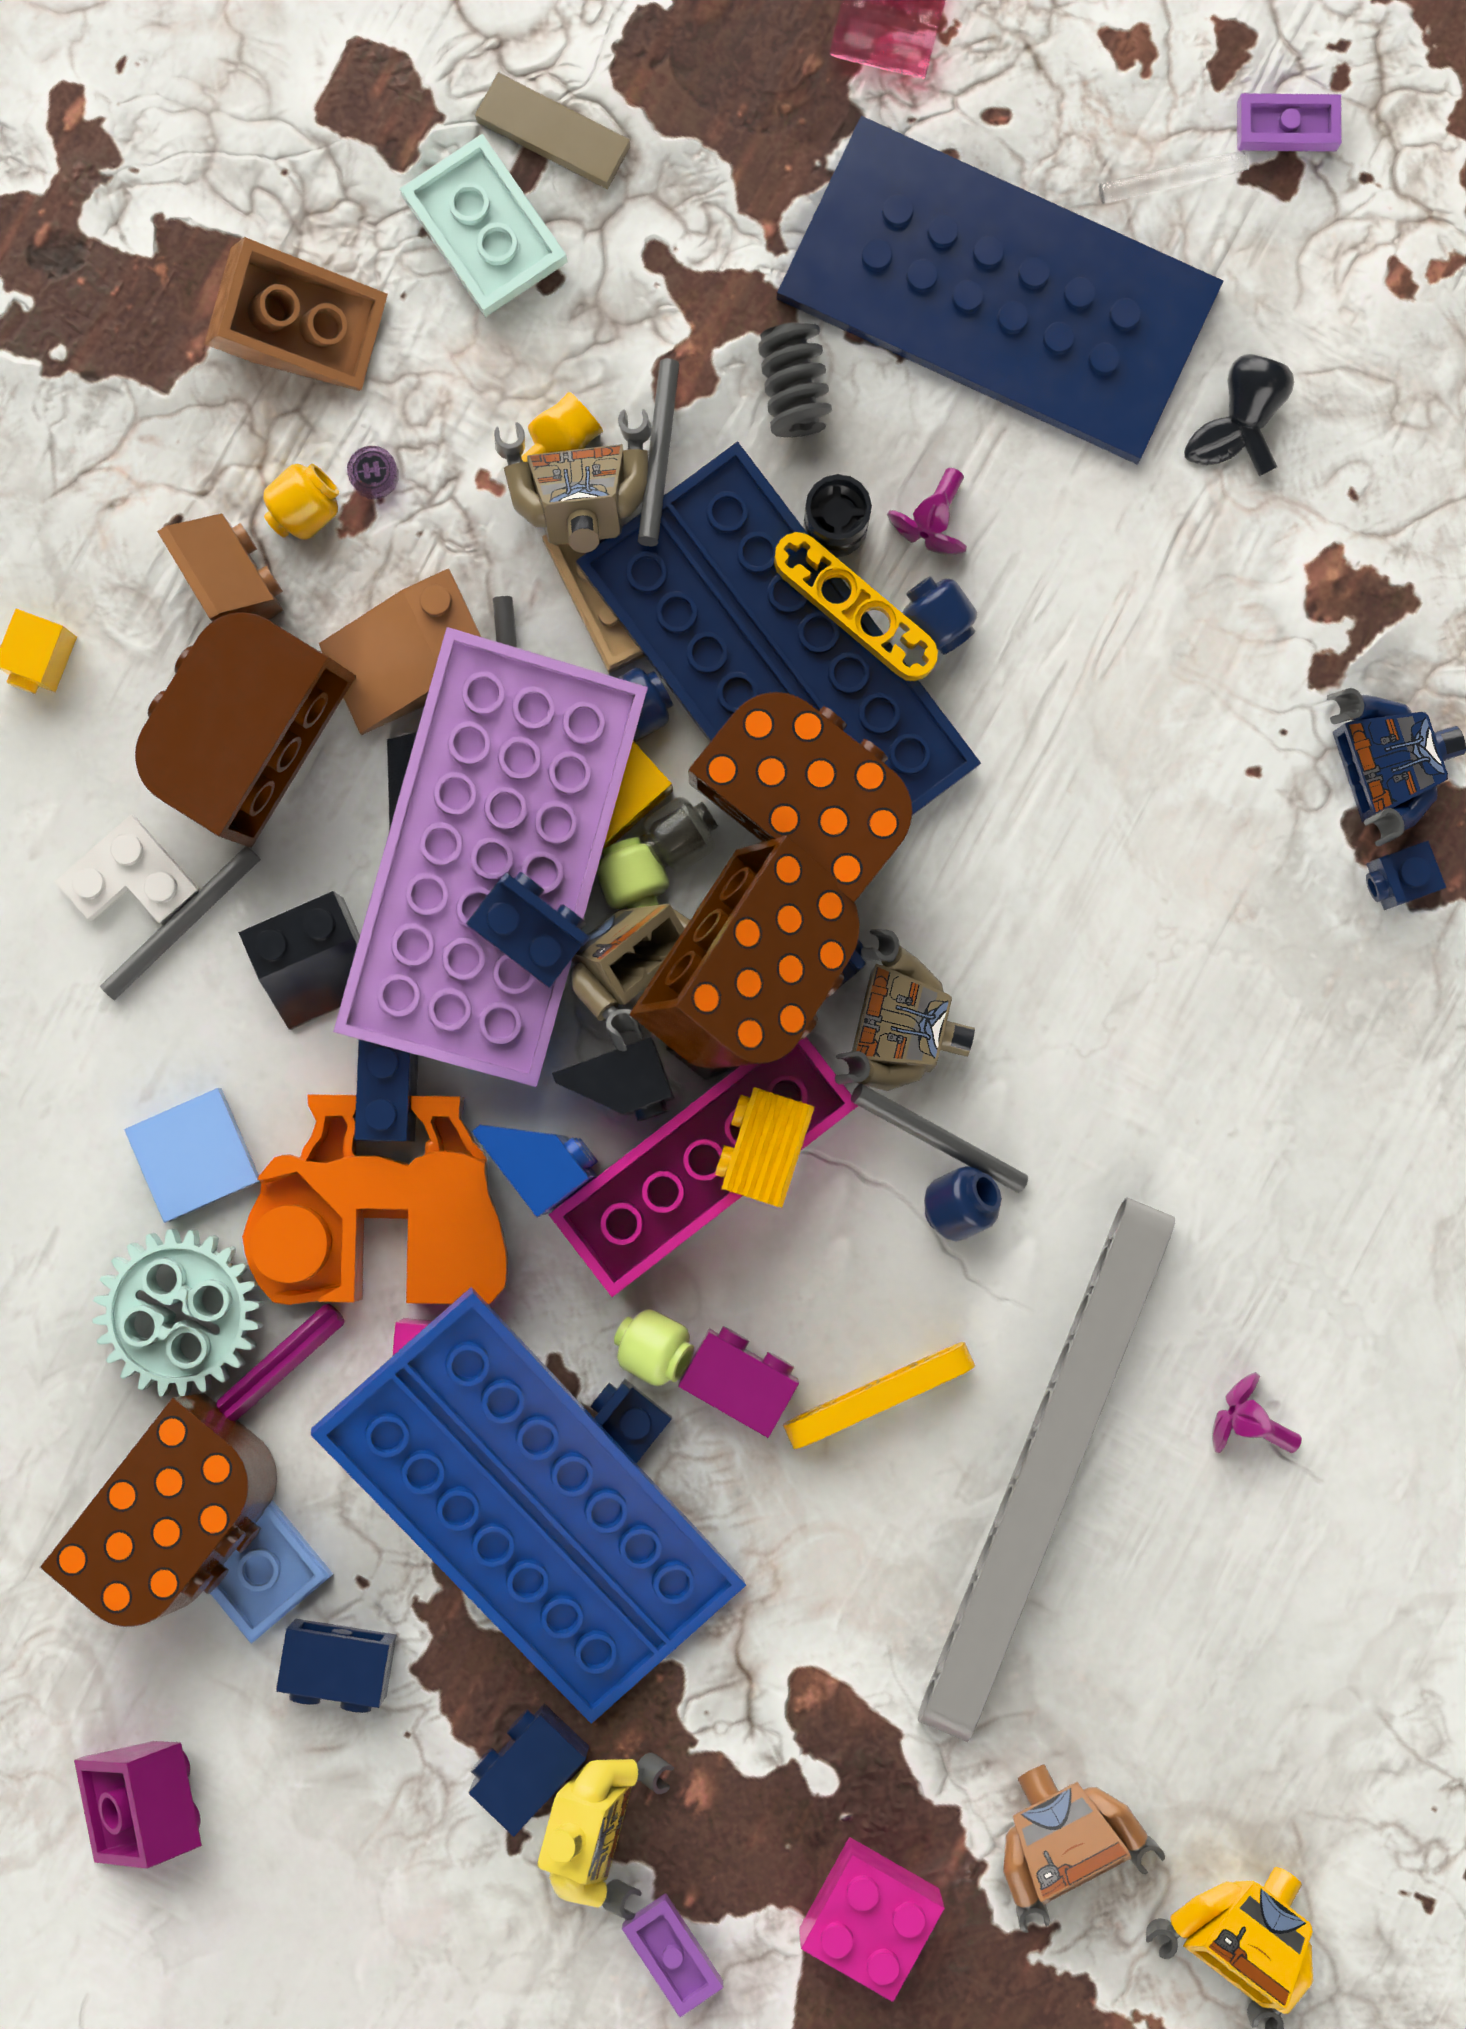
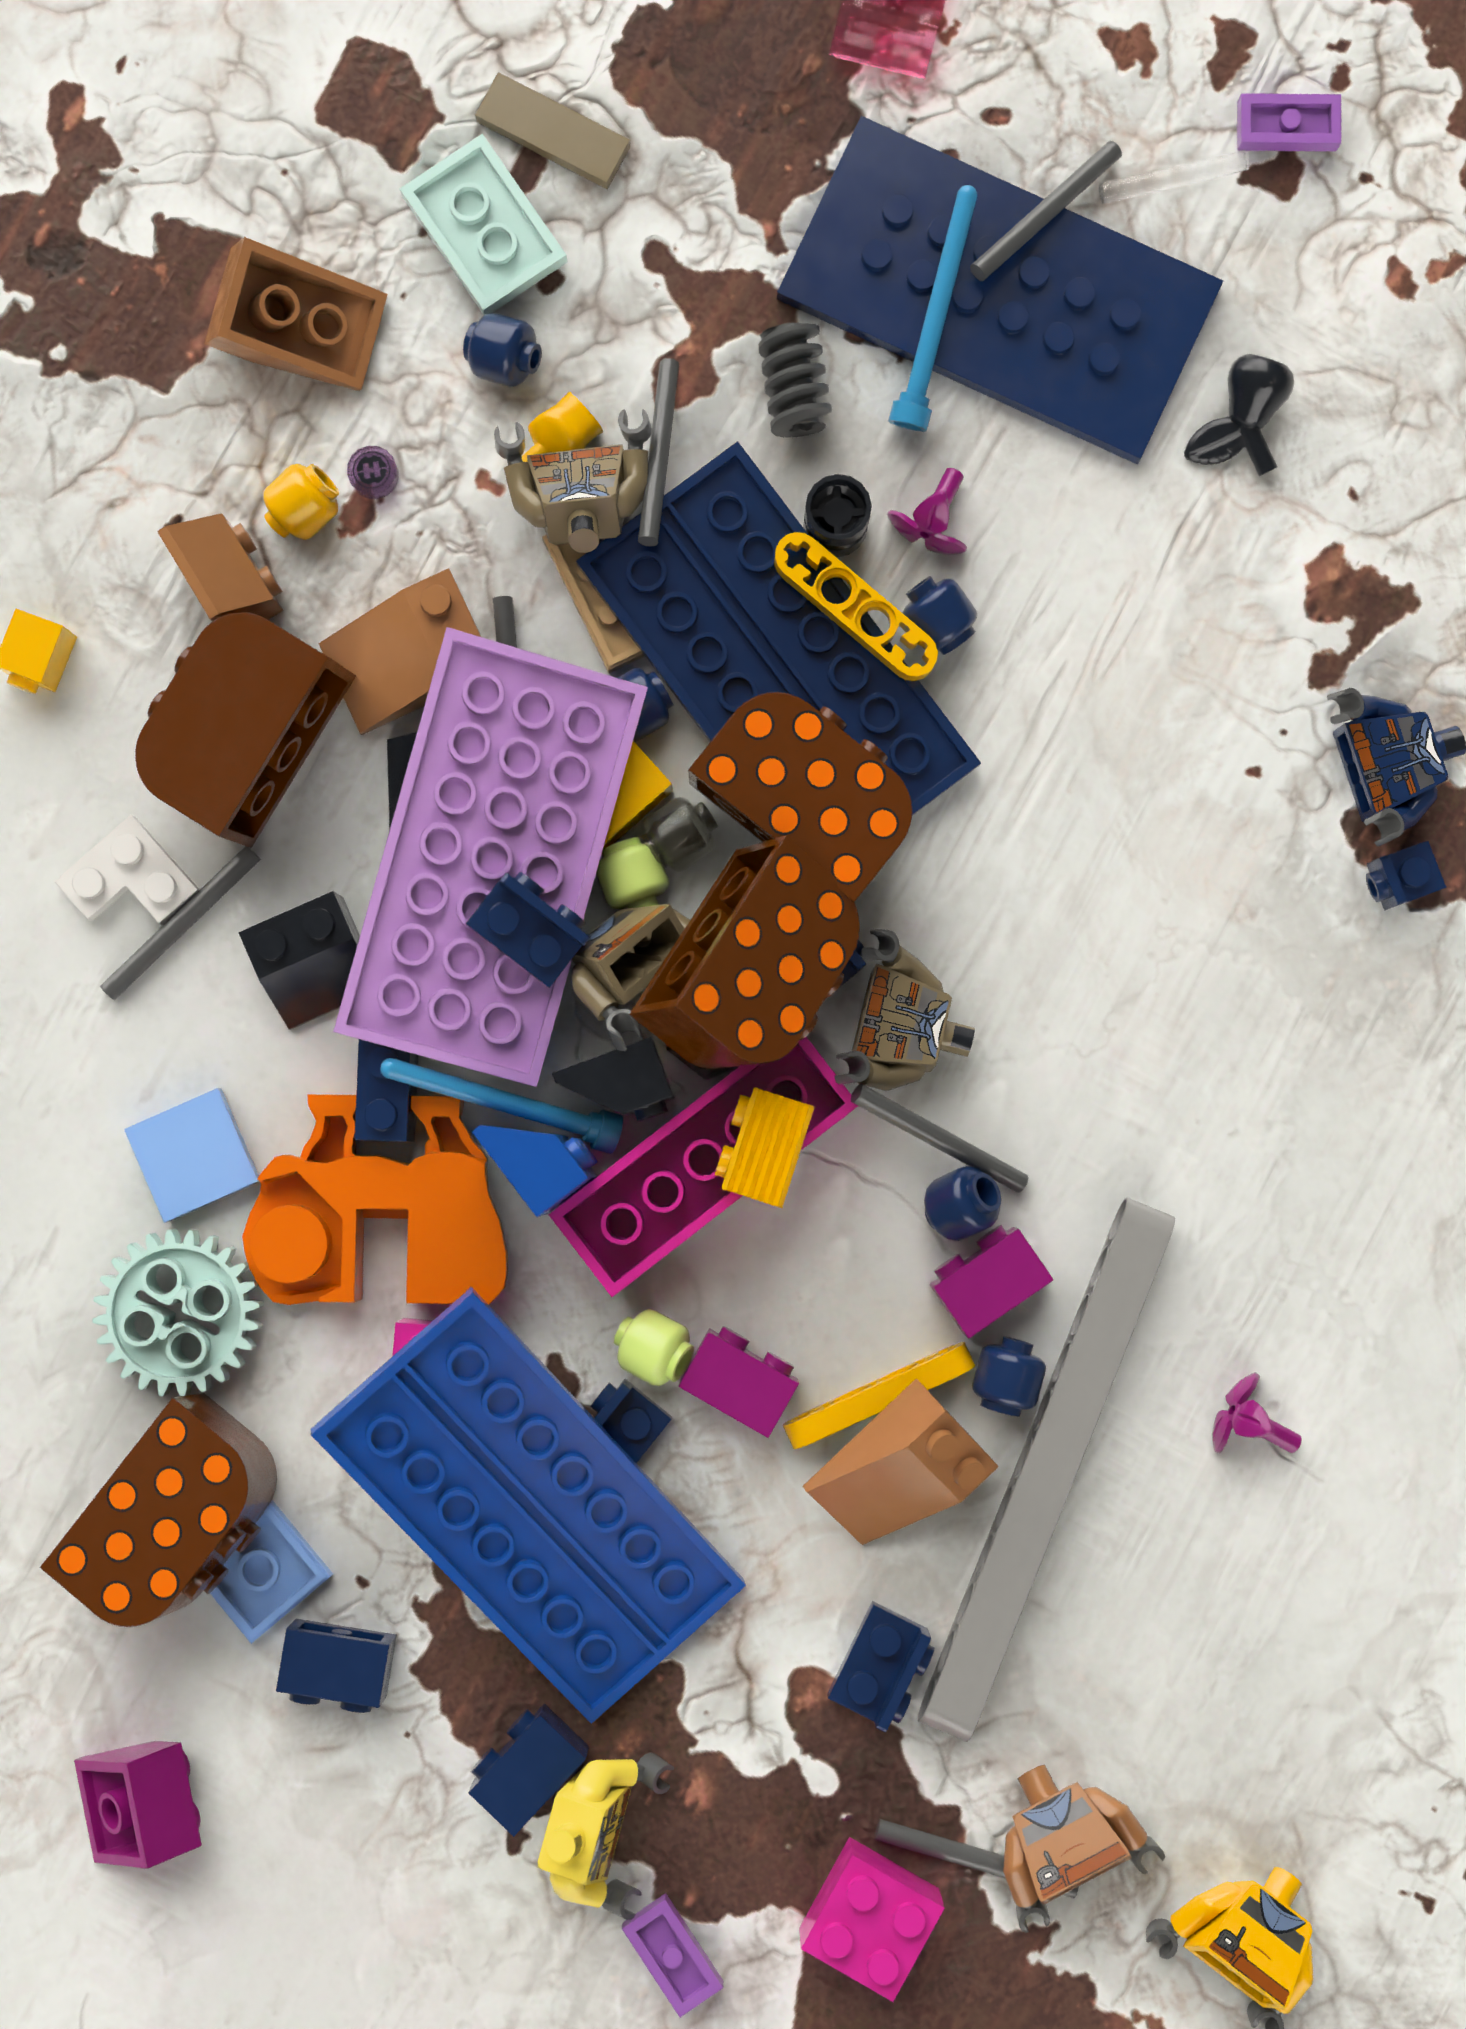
(280, 1362): magenta axle -> none
(502, 349): none -> dark blue head
(598, 1129): none -> dark azure piece
(881, 1666): none -> dark blue bracket
(900, 1468): none -> medium nougat slope
(912, 407): none -> dark azure piece
(943, 1849): none -> dark grey bar
(989, 1280): none -> magenta brick
(1008, 1377): none -> dark blue head
(1046, 211): none -> dark grey bar

